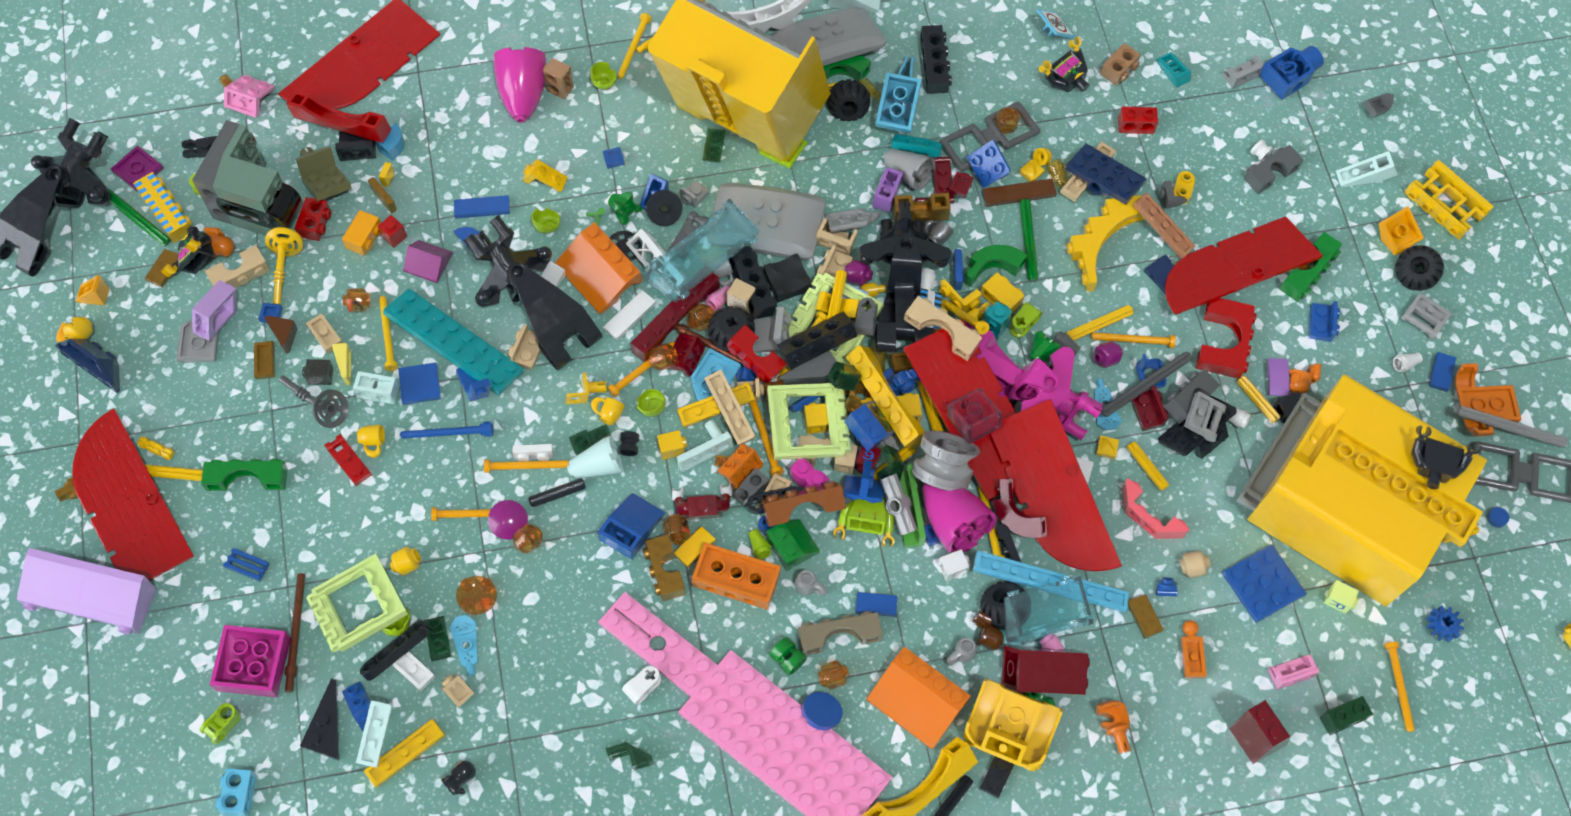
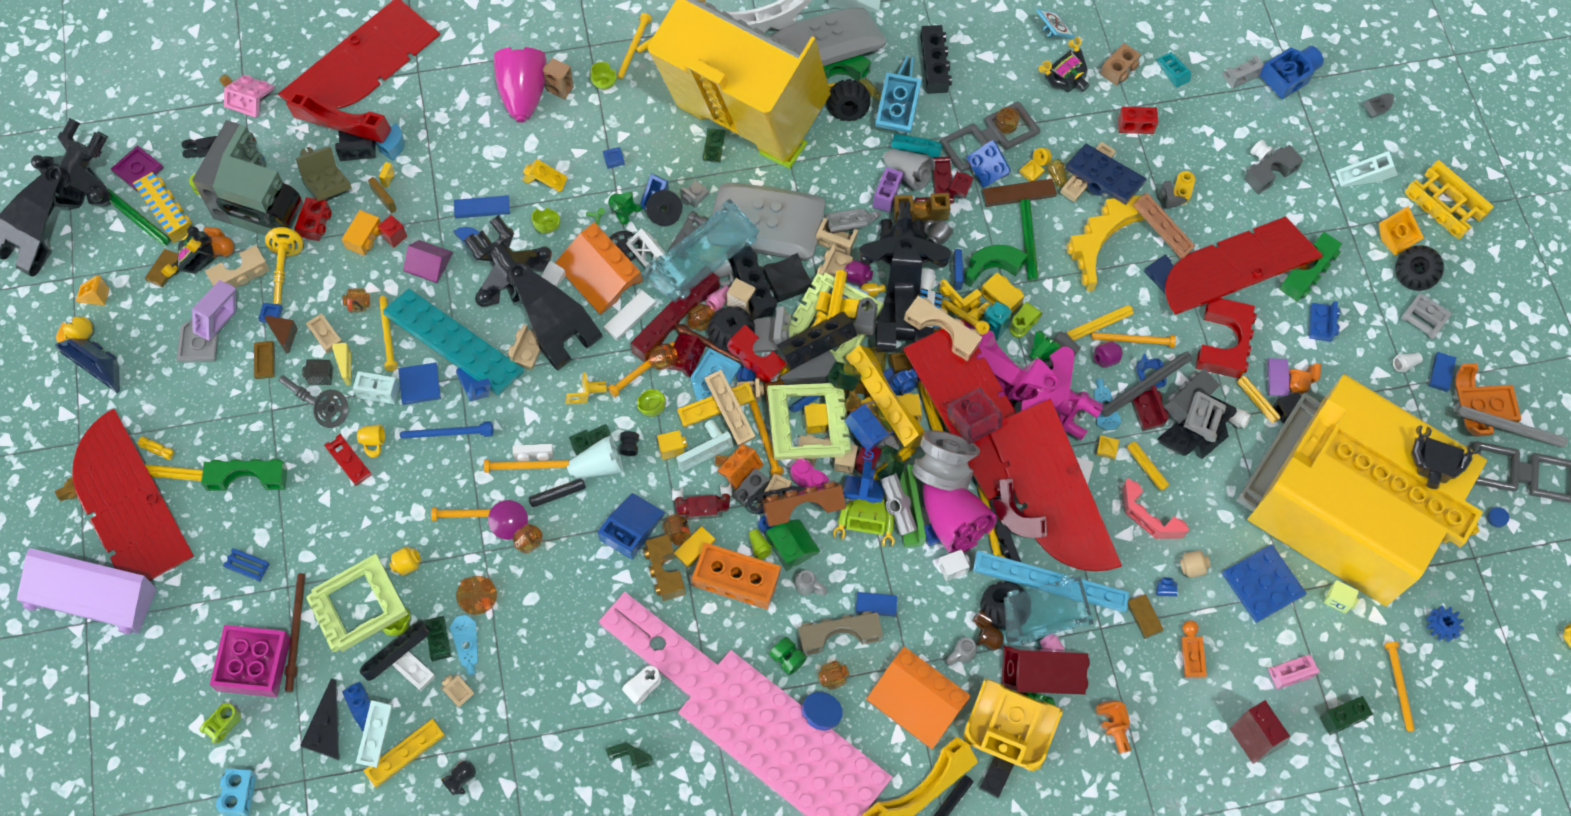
(610, 410): yellow piece -> none

